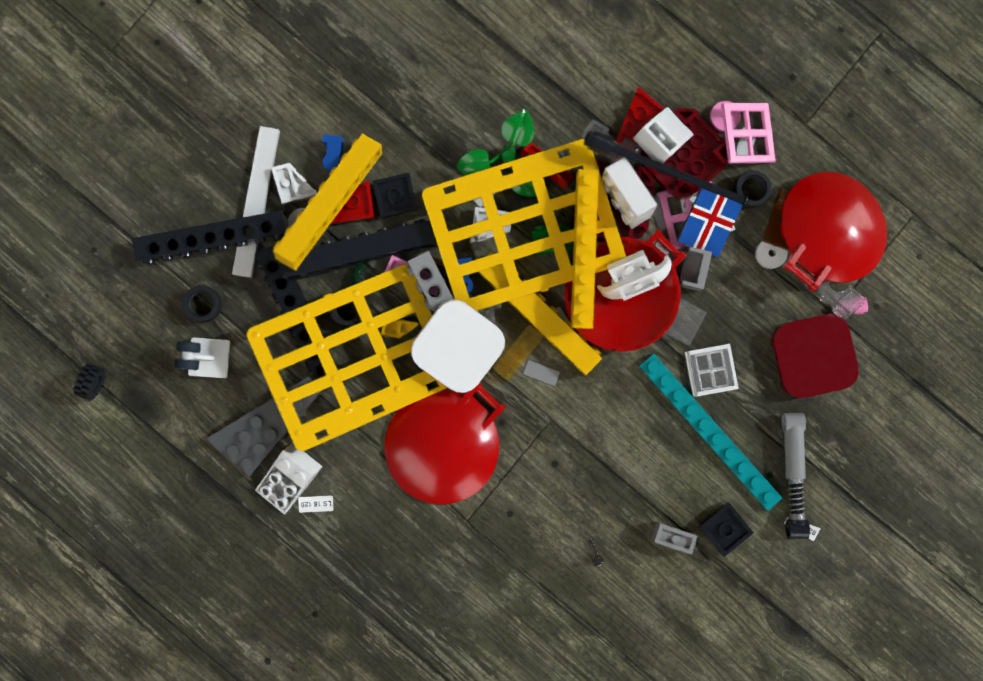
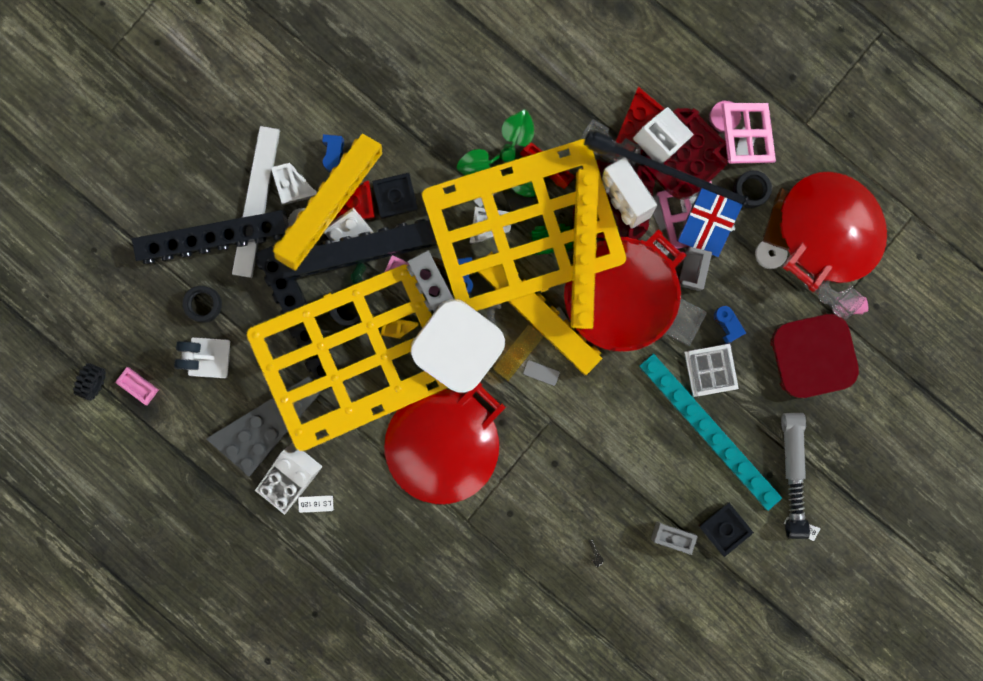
(137, 386): none -> bright pink tile
(347, 225): none -> white wing
(634, 276): white plate -> none
(730, 323): none -> blue leg

